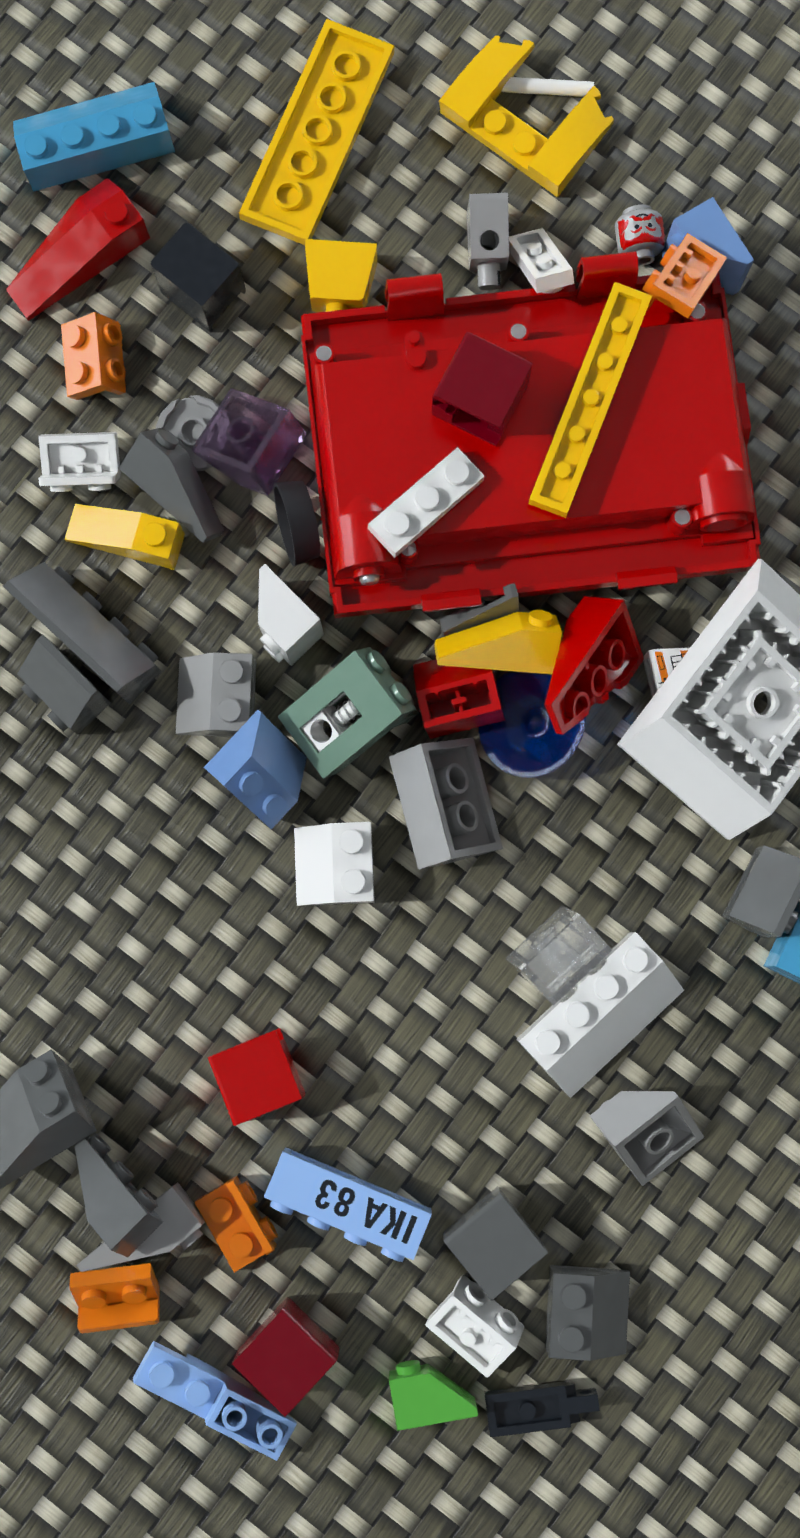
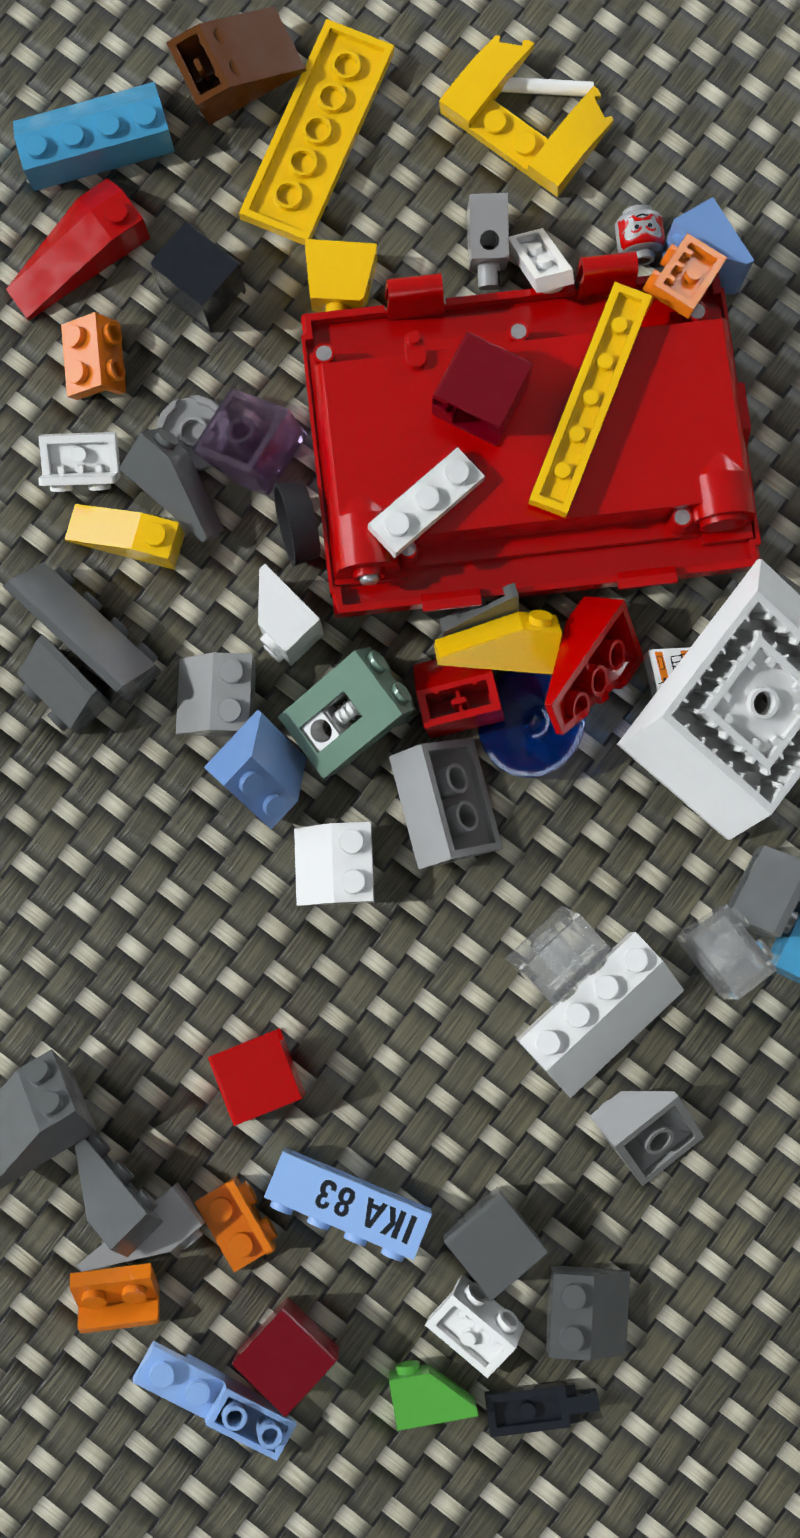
(235, 60): none -> reddish brown slope
(727, 952): none -> clear slope

